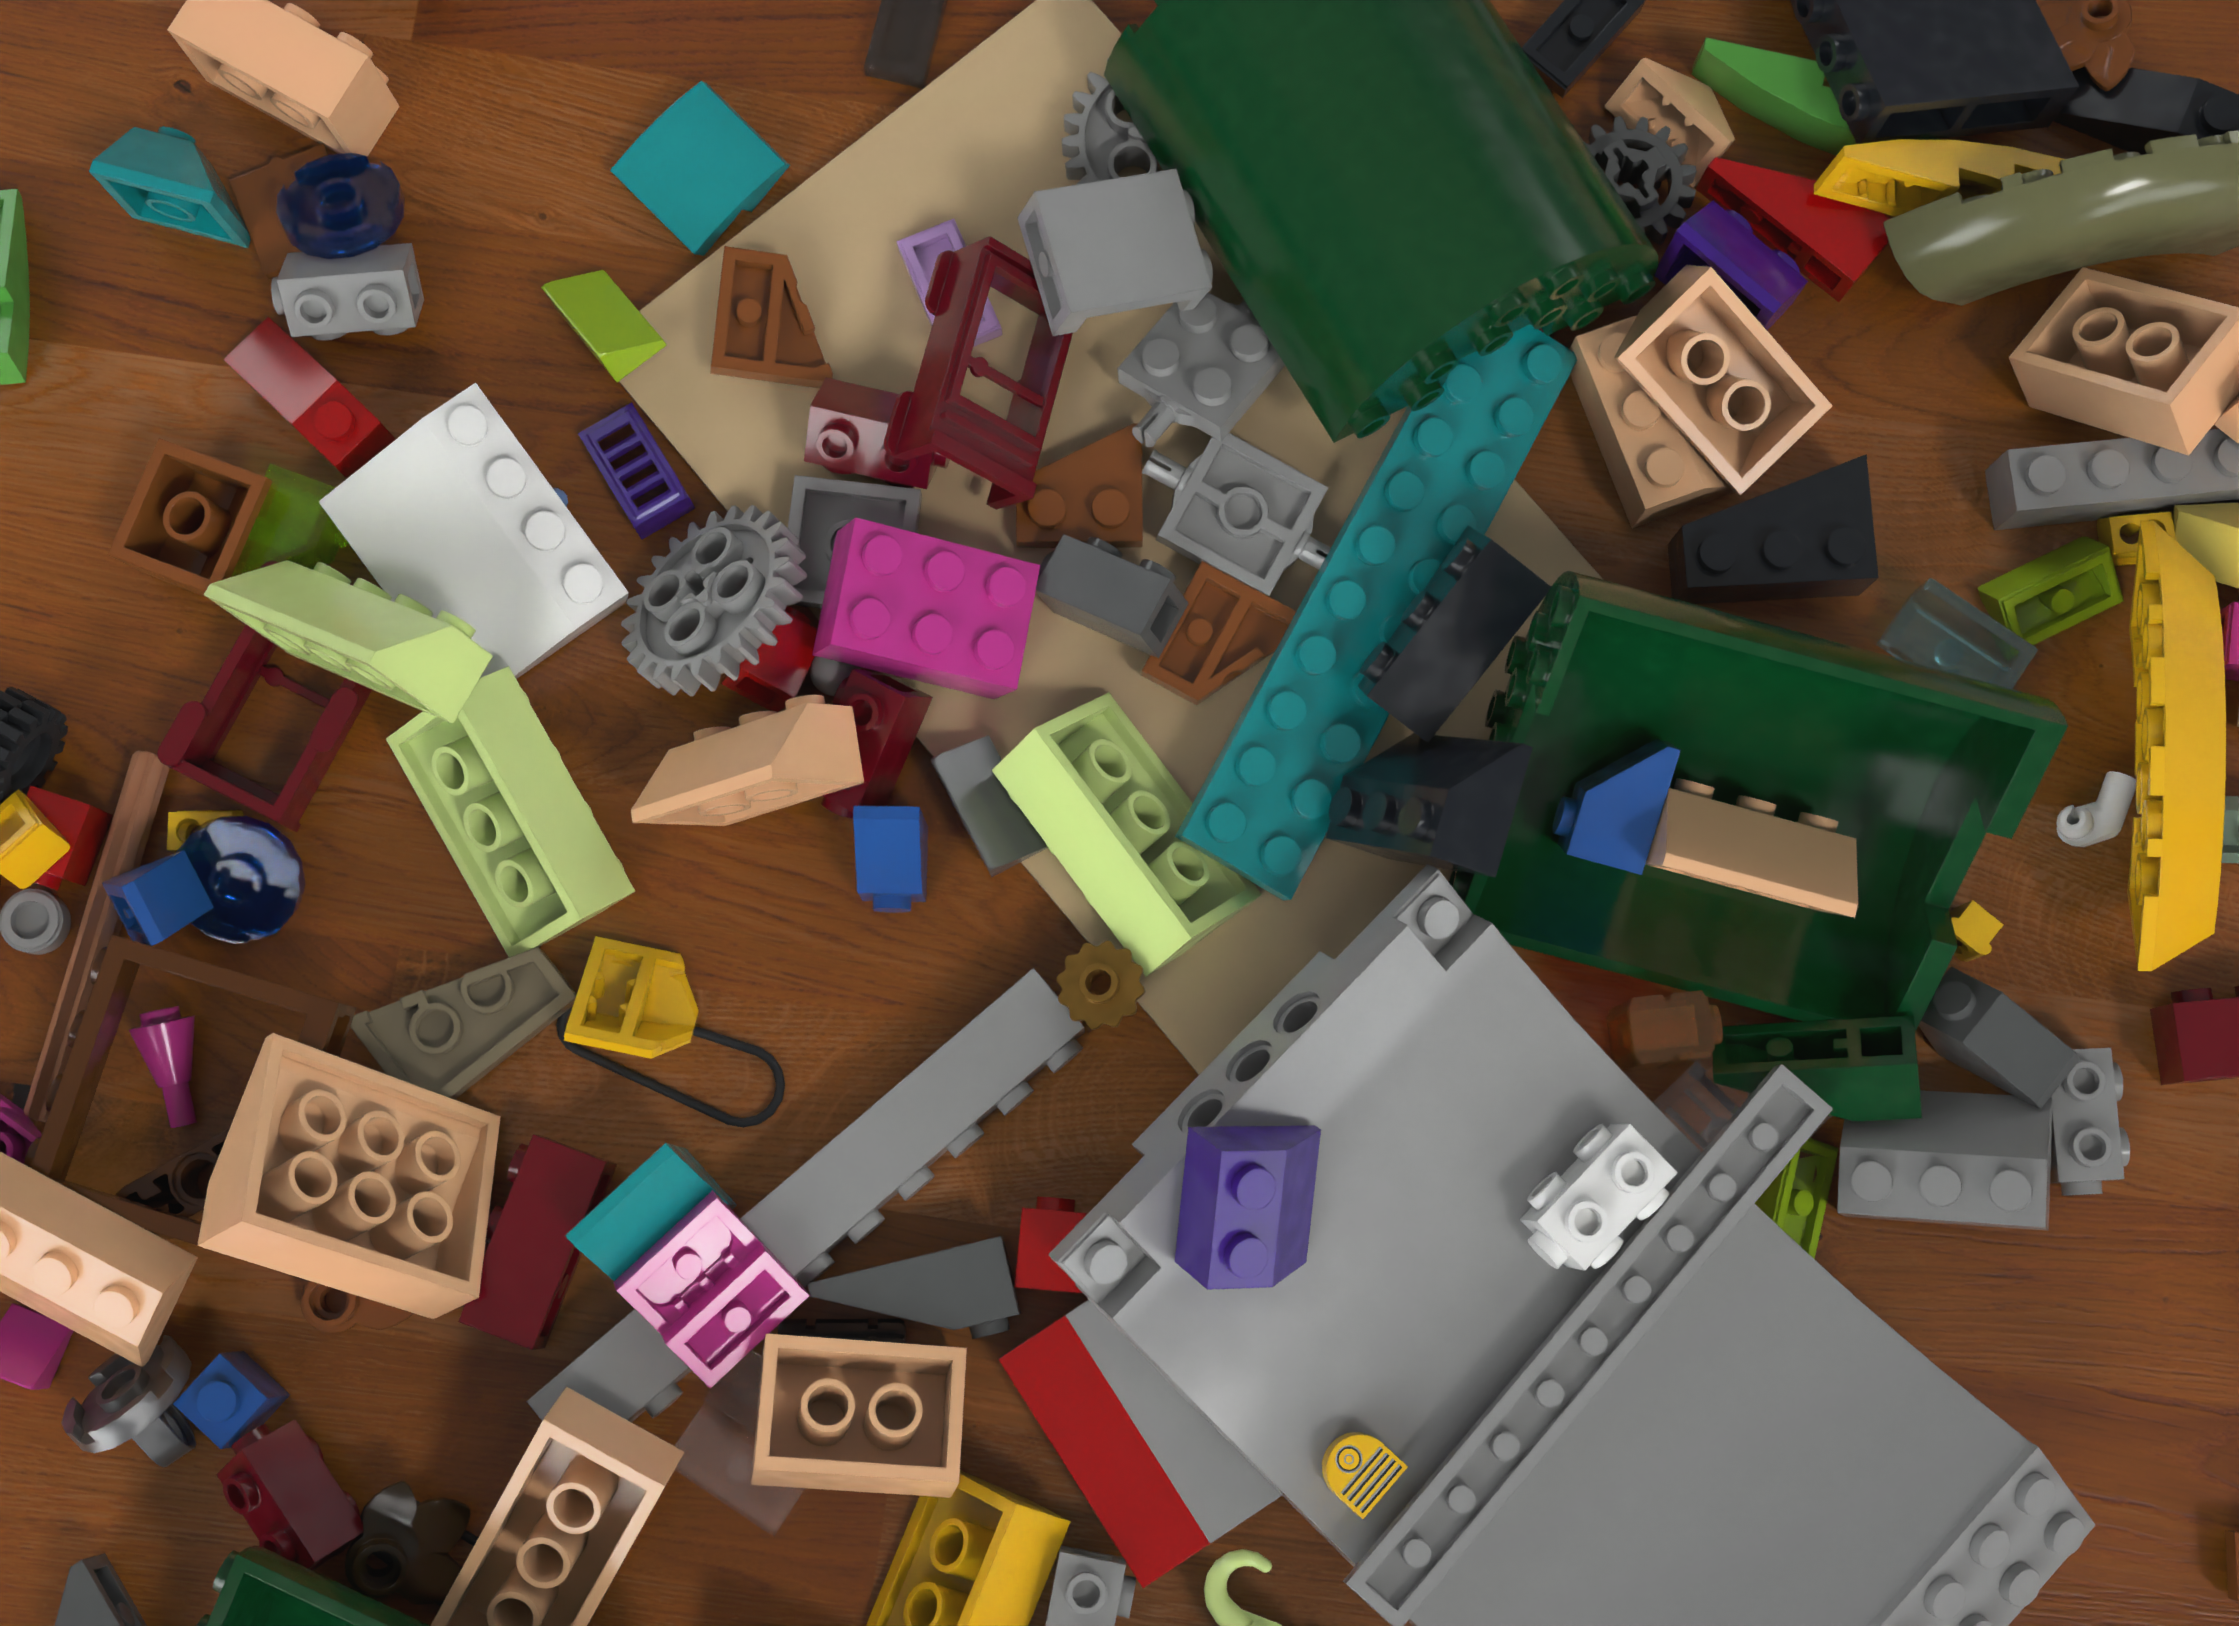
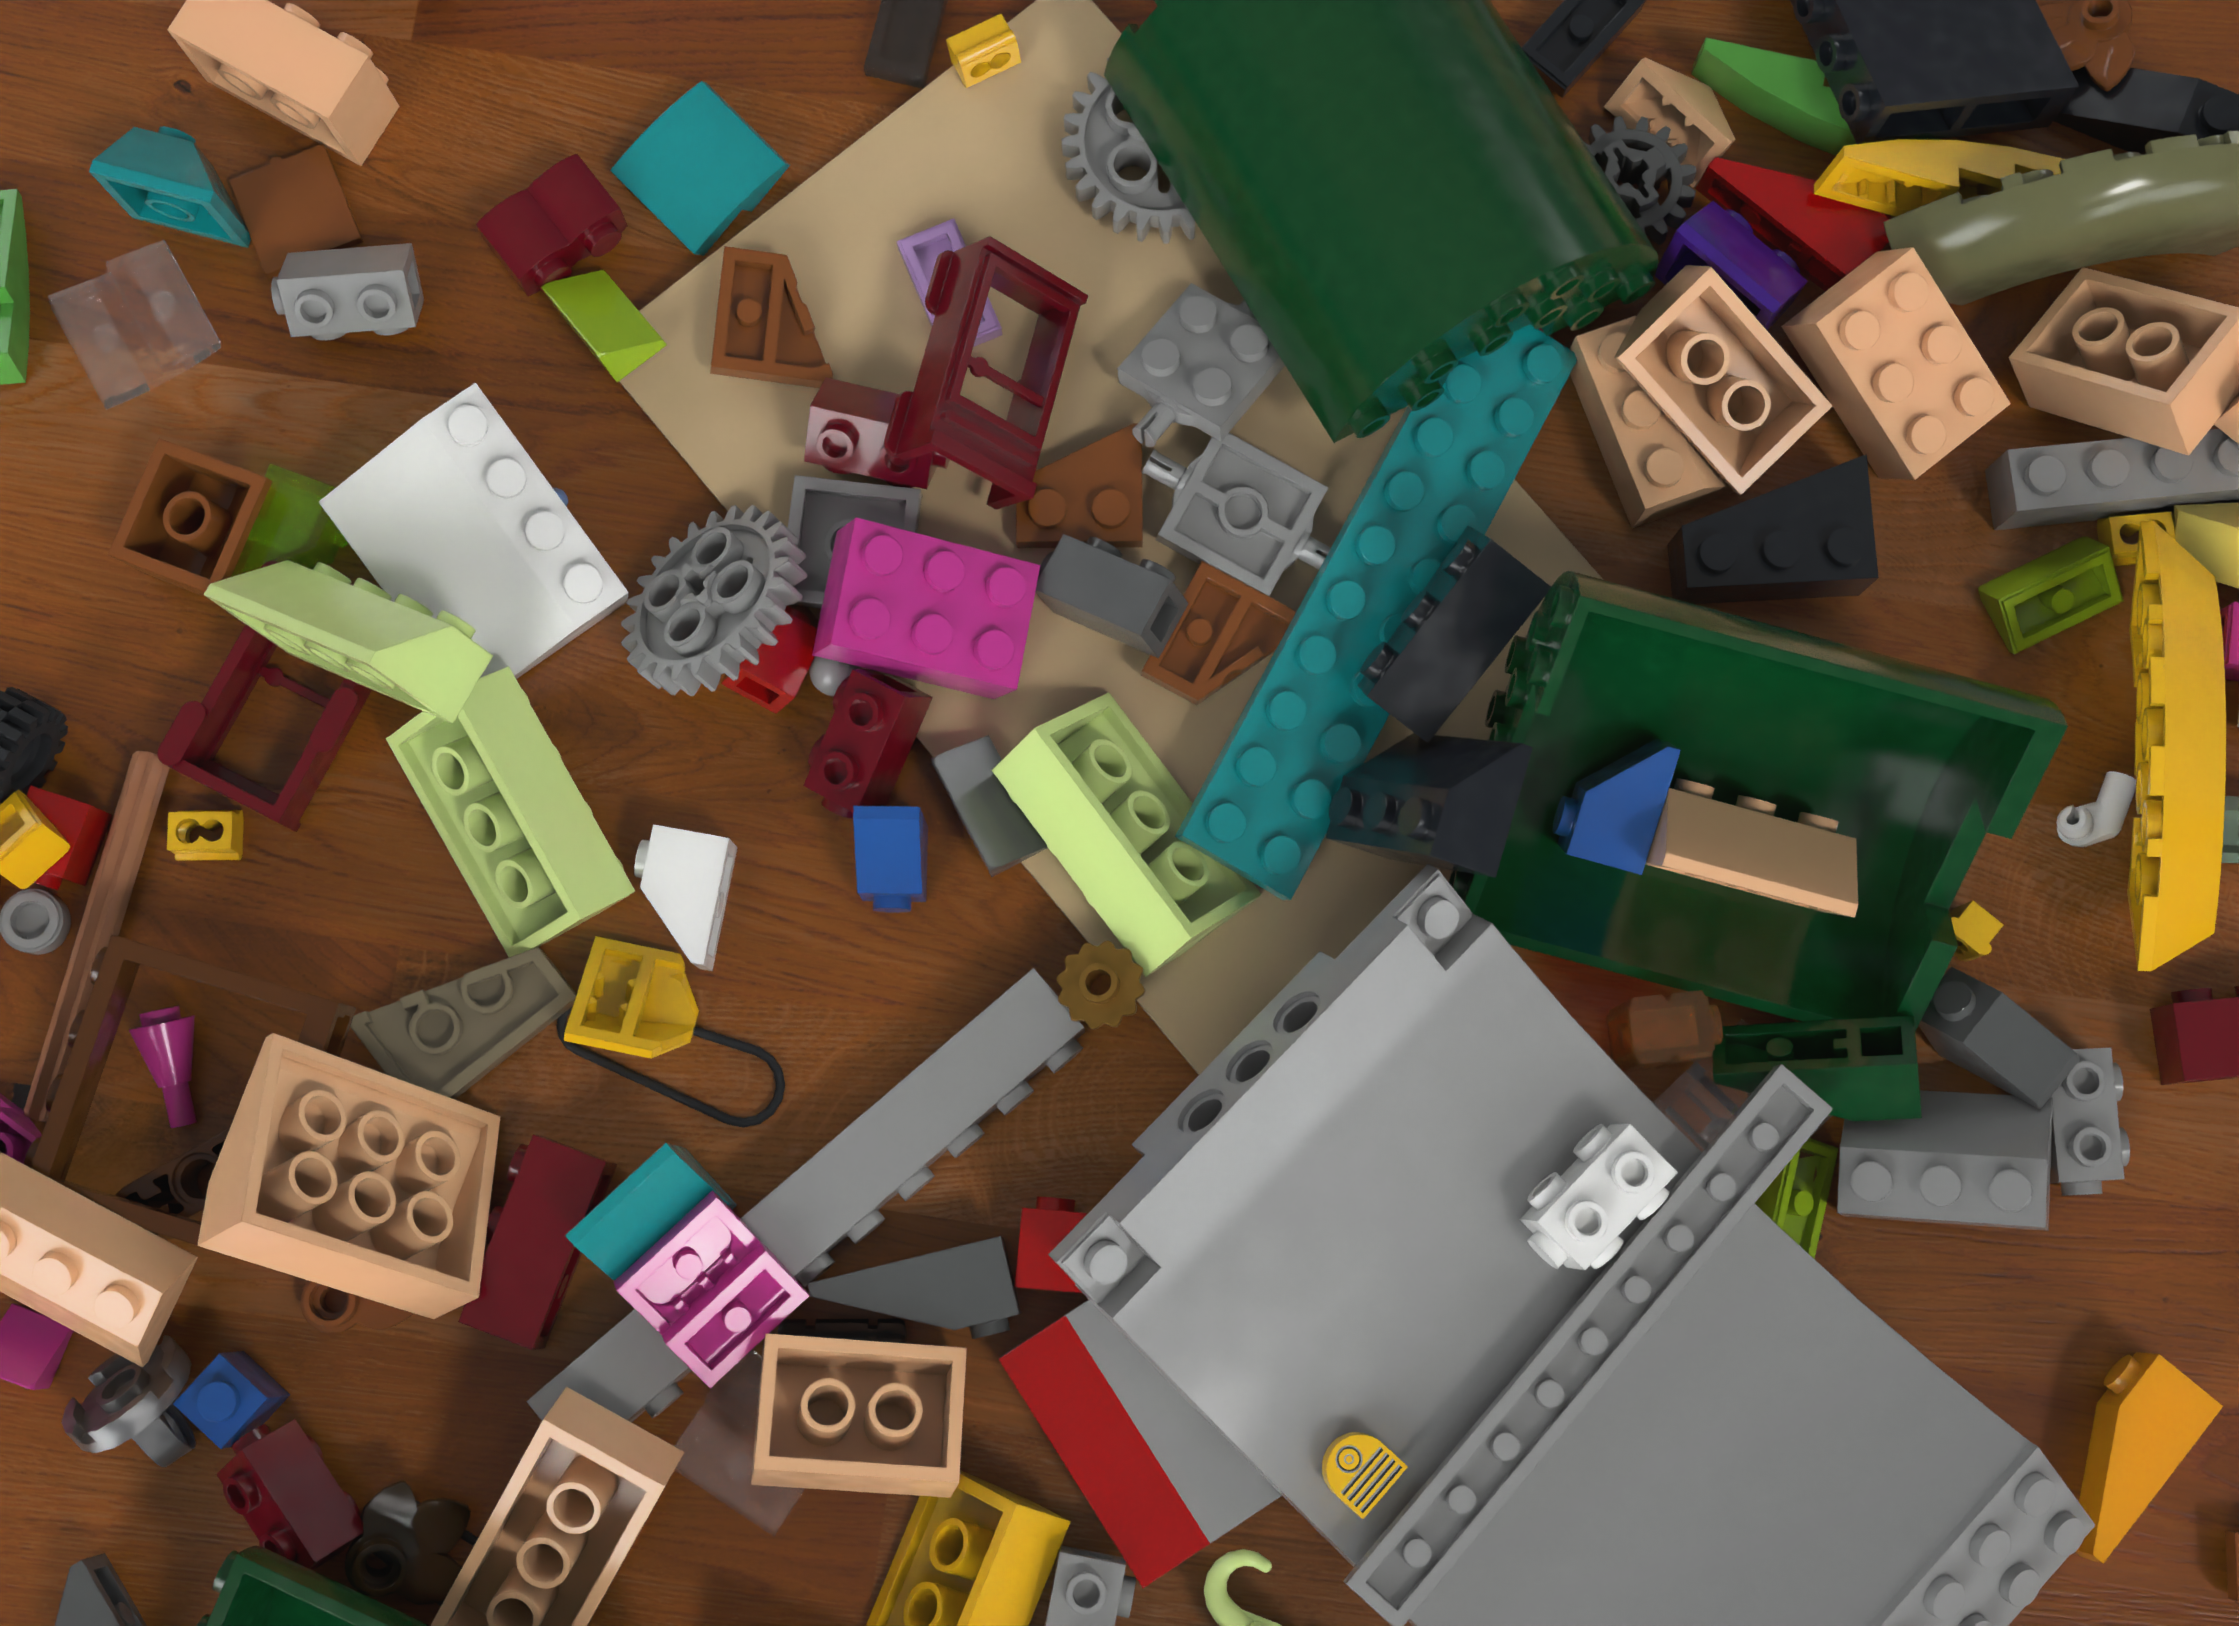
(135, 324): none -> clear slope
(158, 898): blue slope -> none
(248, 876): clear blue tile -> none
(309, 398): red slope -> none
(340, 206): clear blue tile -> none
(553, 225): none -> dark red brick
(656, 512): dark purple slope -> none
(688, 886): none -> white slope
(755, 766): light nougat slope -> none
(983, 50): none -> yellow piece
(1114, 248): light grey panel -> none
(1246, 1204): dark purple slope -> none
(1896, 364): none -> light nougat brick
(1955, 637): clear light blue panel -> none
(2136, 1443): none -> light orange slope

